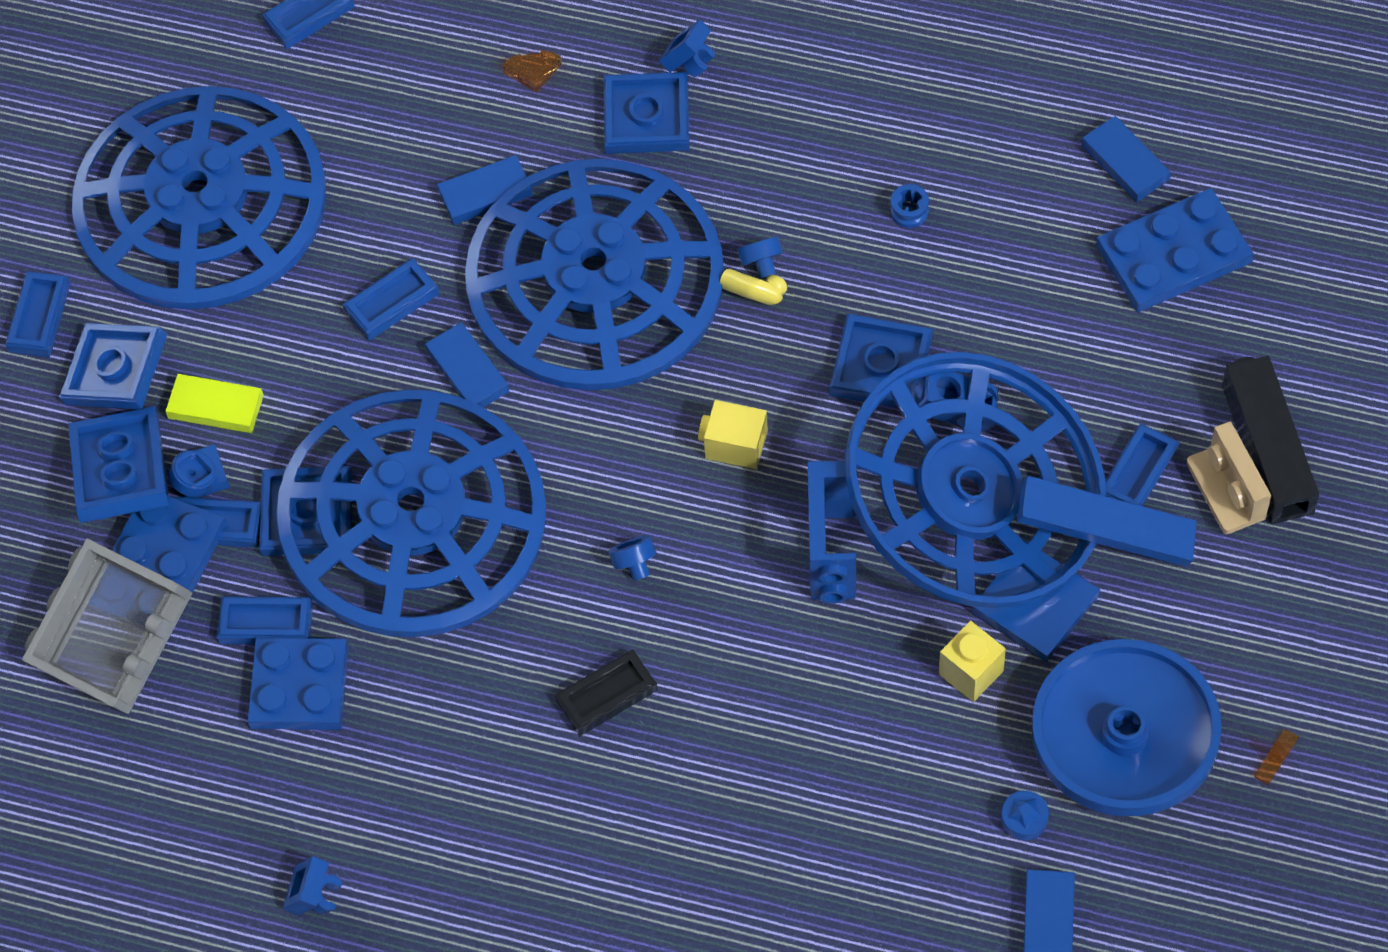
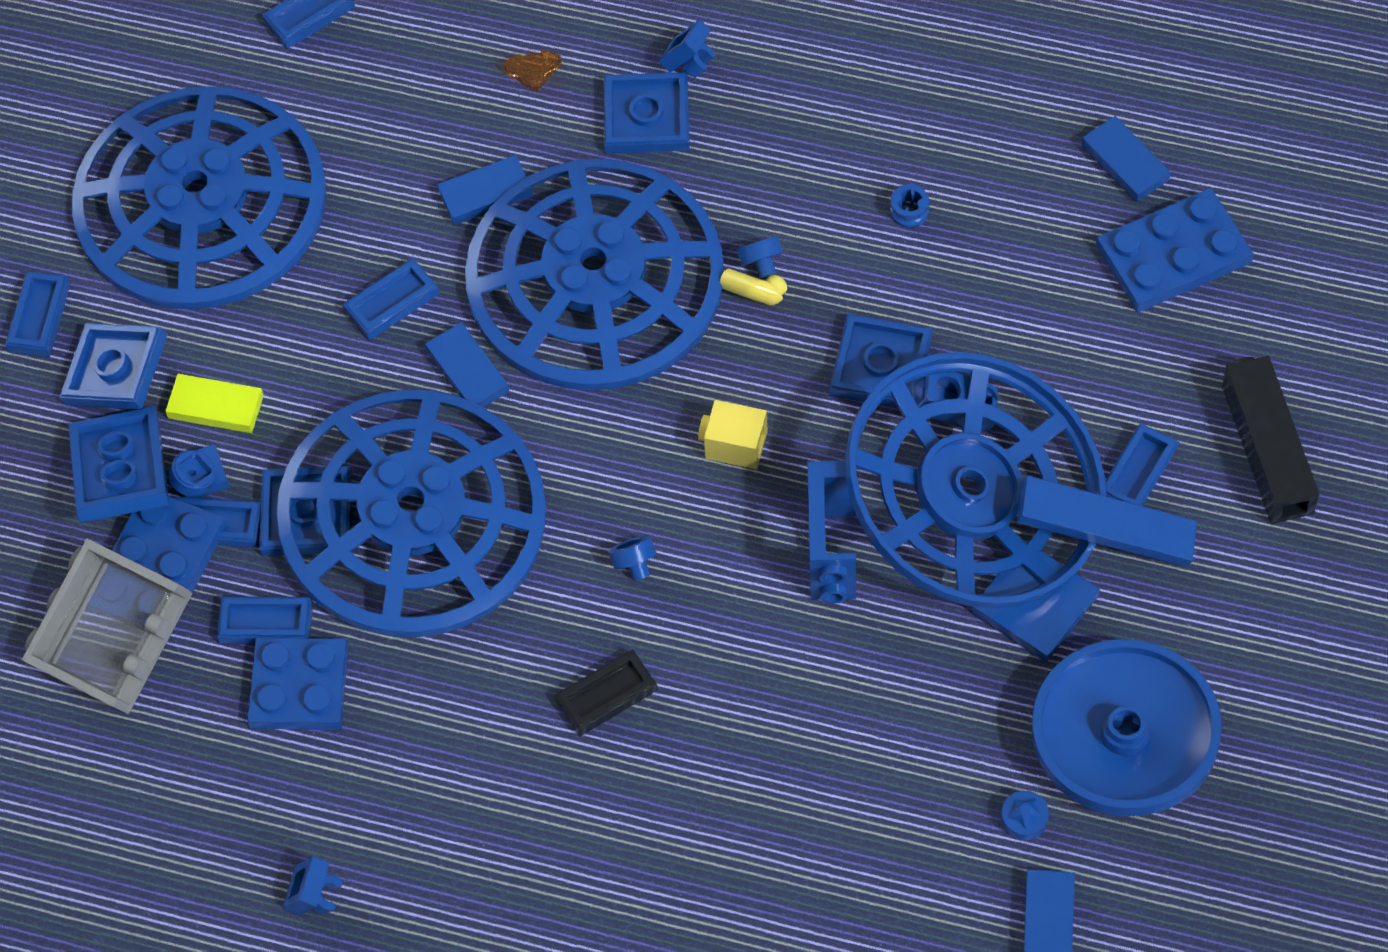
(972, 661): light yellow brick -> none
(1230, 481): tan bracket -> none
(1276, 756): clear orange piece -> none

